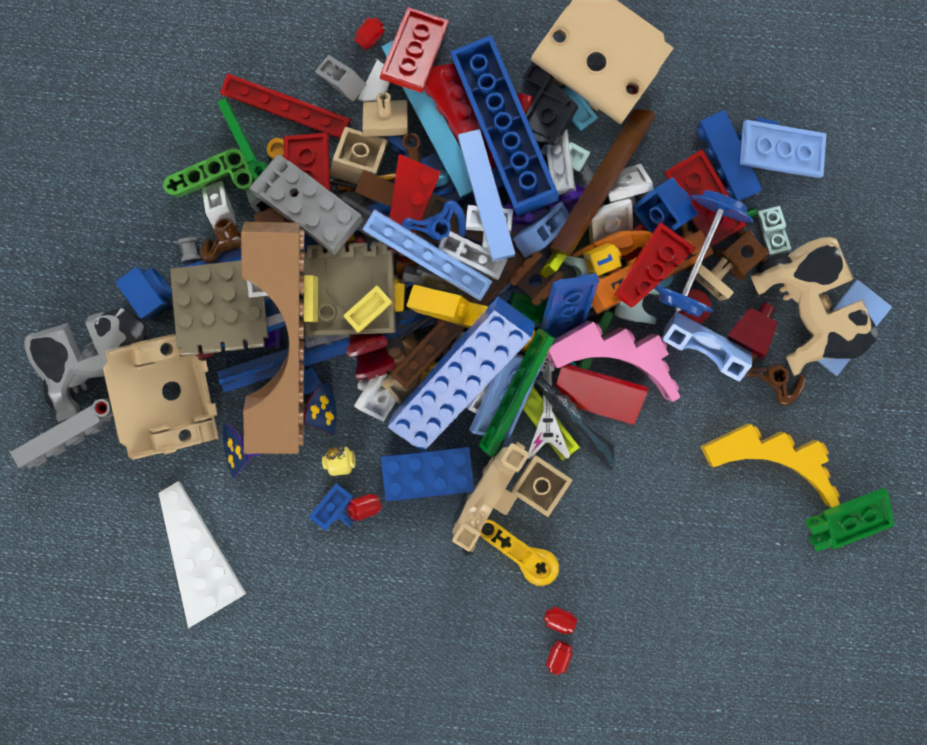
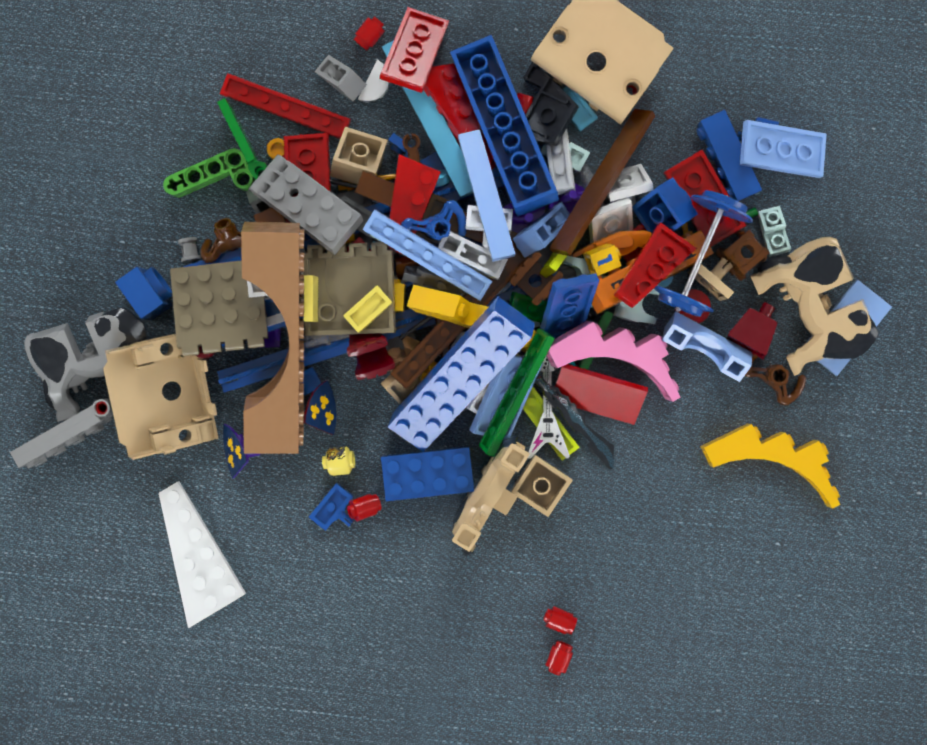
(217, 203): white slope -> none
(375, 398): white tile -> none
(385, 117): tan tile -> none
(525, 556): yellow beam -> none
(851, 521): green tile -> none

